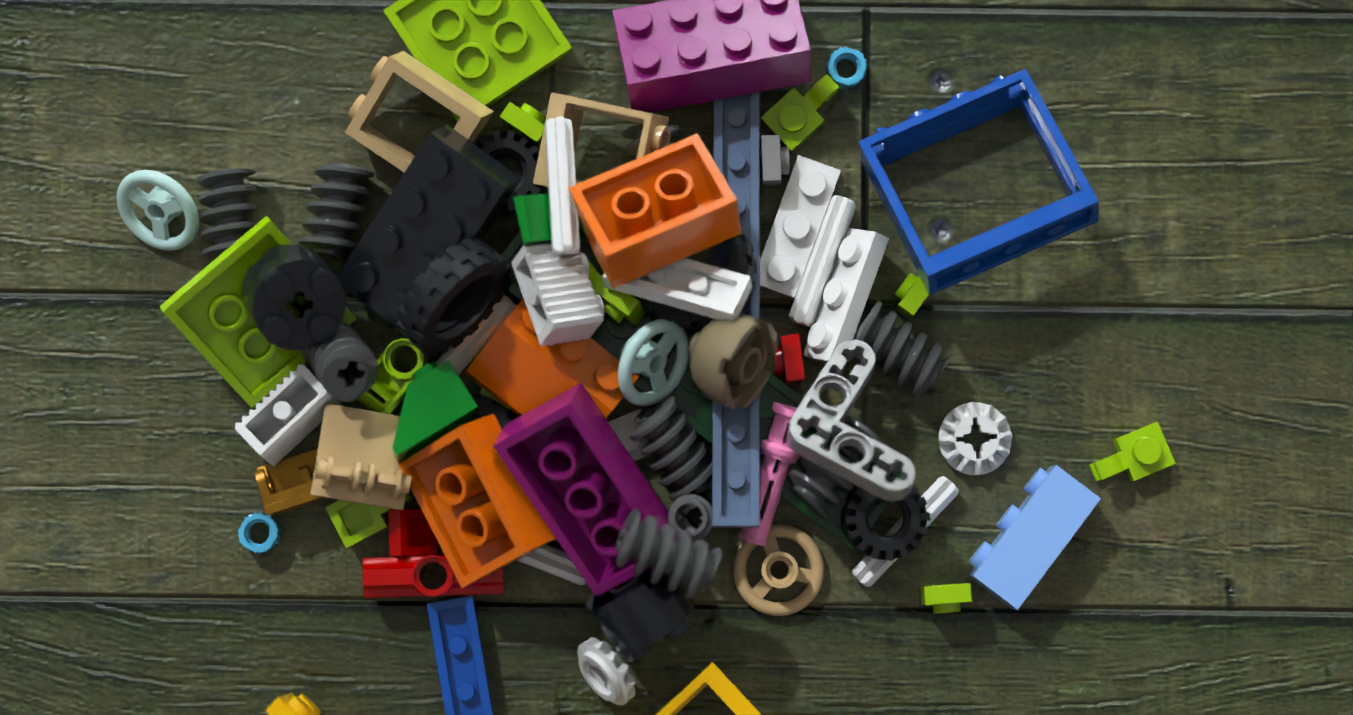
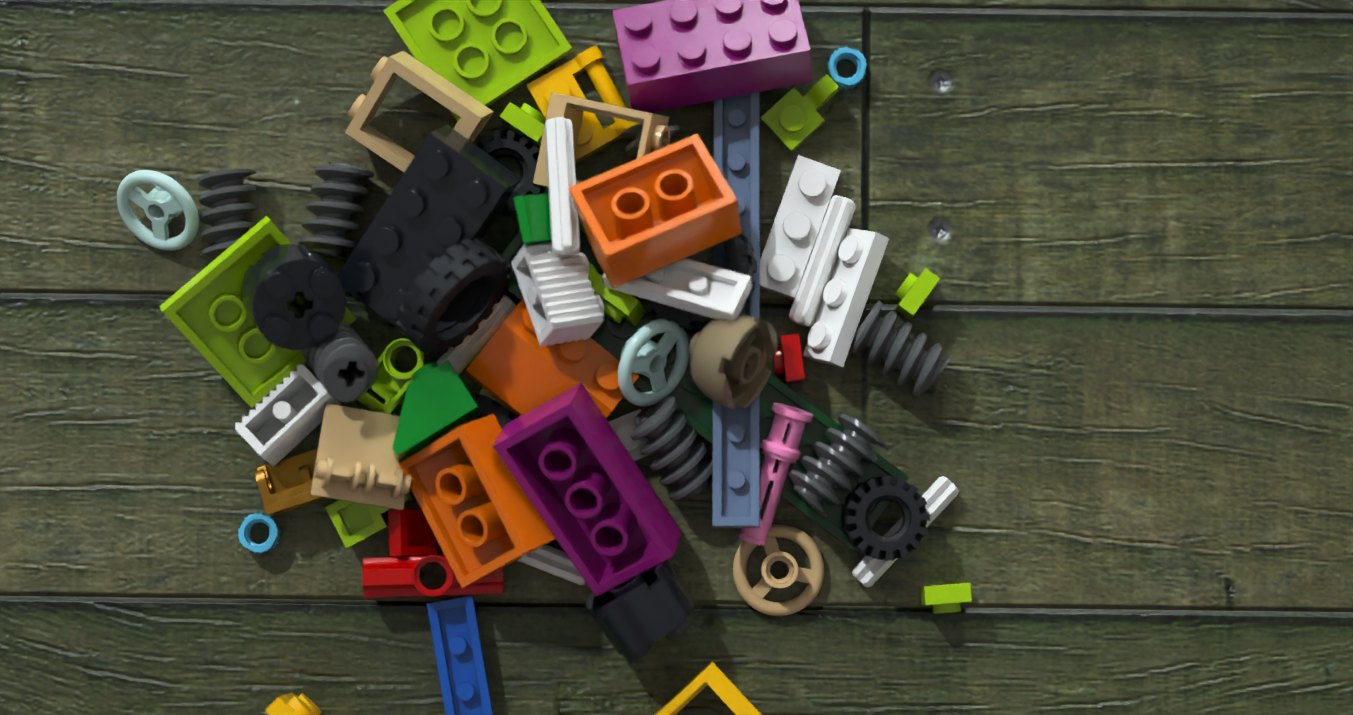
(562, 81): none -> yellow plate
(605, 671): white gear -> none
(666, 554): dark grey piece -> none
(681, 516): flat silver cone -> none
(773, 160): light grey plate -> none
(829, 422): light grey beam -> none
(961, 455): white gear -> none
(1010, 239): blue window -> none
(1032, 535): light blue brick -> none
(1138, 454): lime plate -> none

